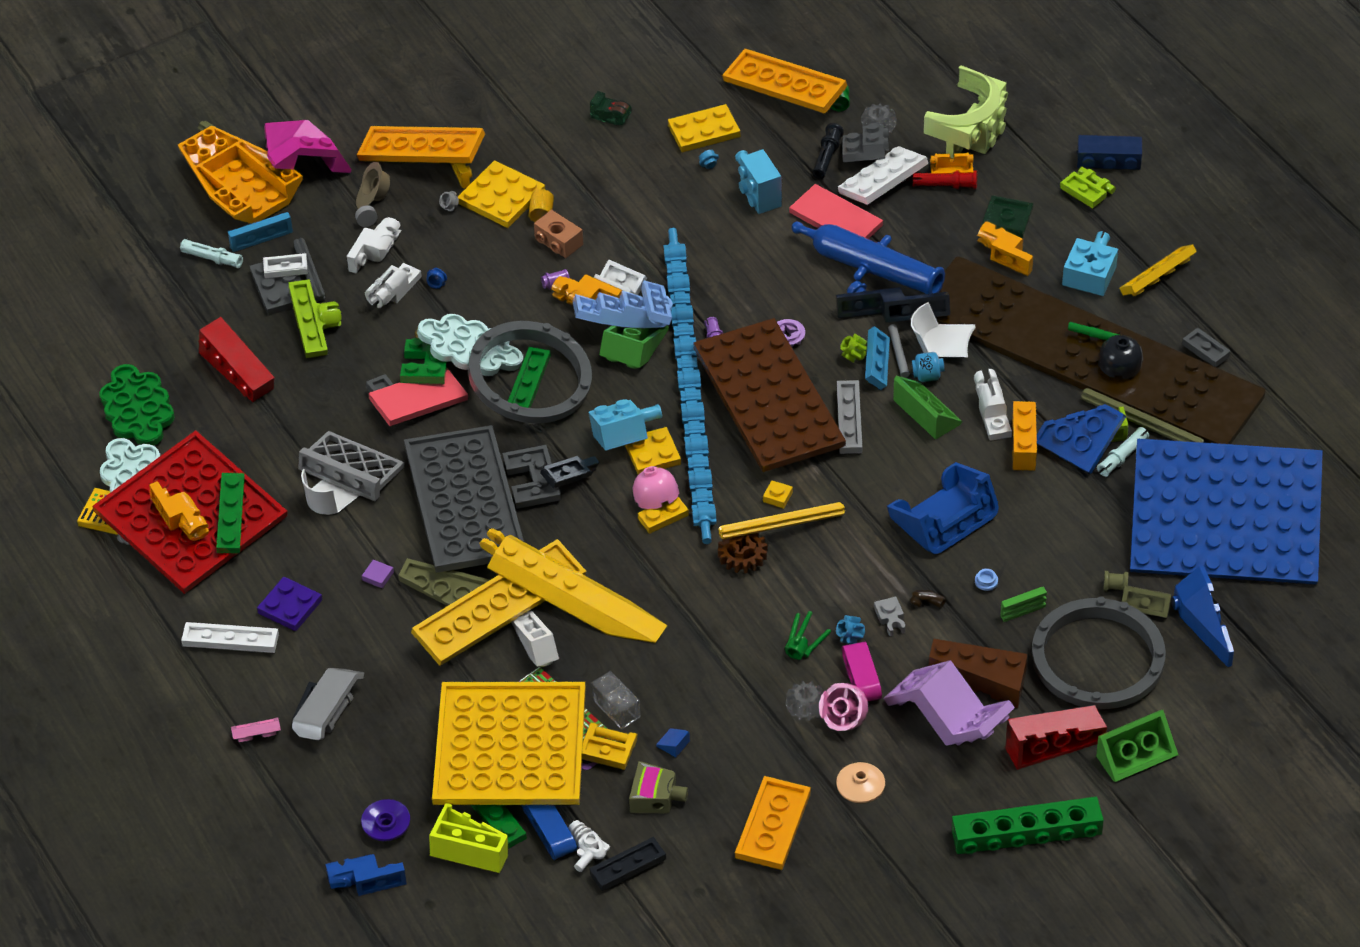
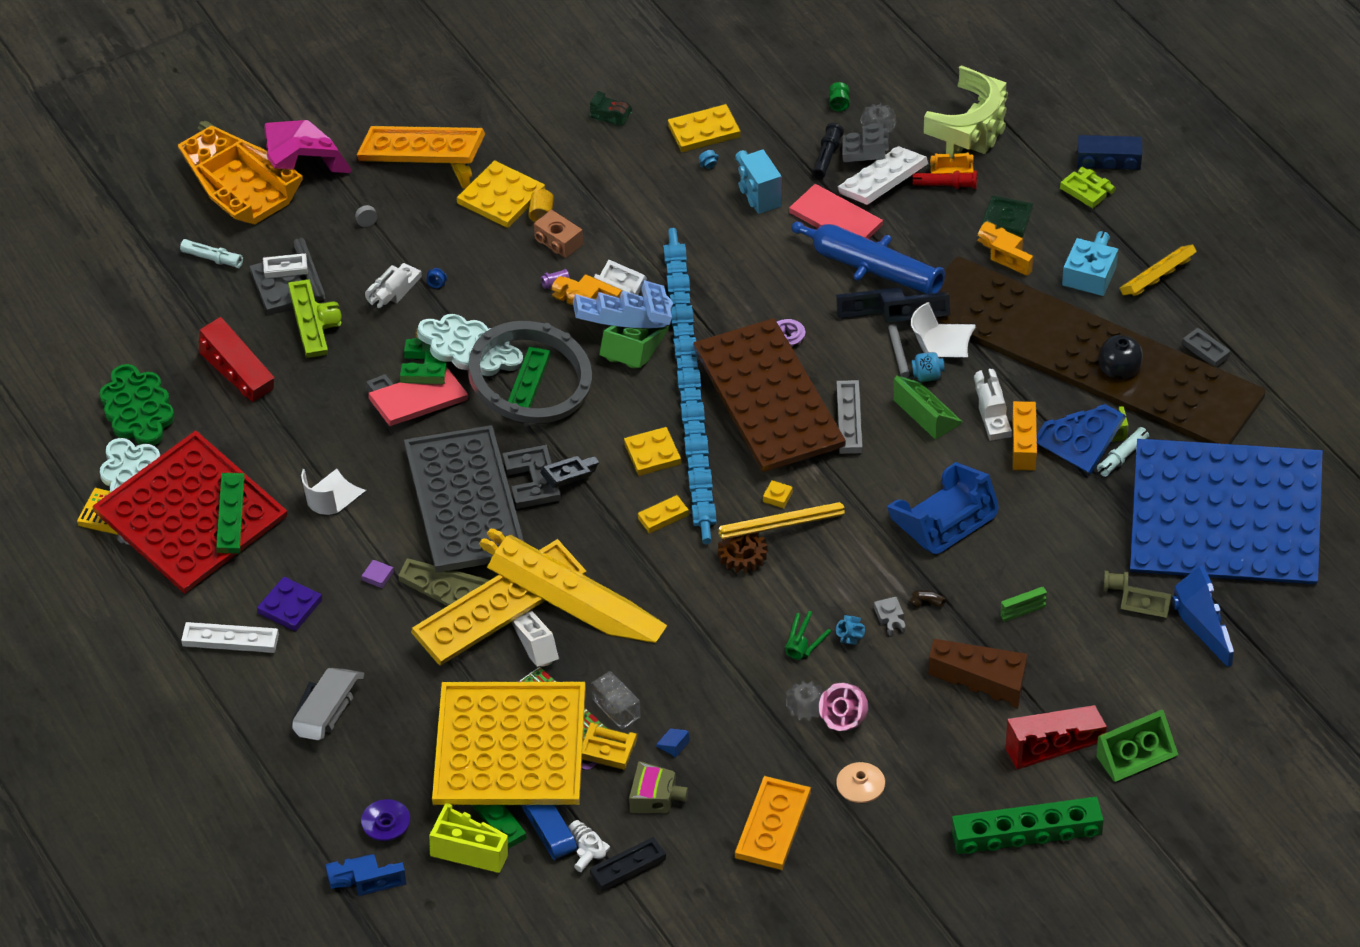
(179, 512): light orange plate -> none
(246, 731): bright pink plate -> none
(260, 232): dark azure plate -> none
(346, 474): light grey fence -> none
(373, 244): white plate -> none
(374, 185): dark tan piece -> none
(449, 201): light grey plate -> none
(621, 423): medium azure brick -> none
(654, 487): bright pink cylinder -> none
(713, 327): medium lavender pin -> none
(785, 80): light orange plate -> none
(854, 348): lime gear -> none
(856, 286): blue plate -> none
(862, 670): dark pink beam -> none
(877, 358): dark azure plate -> none
(949, 703): lavender bracket -> none
(986, 580): light blue plate -> none
(1090, 331): green piece -> none
(1104, 609): dark grey piece -> none
(1141, 418): olive axle -> none

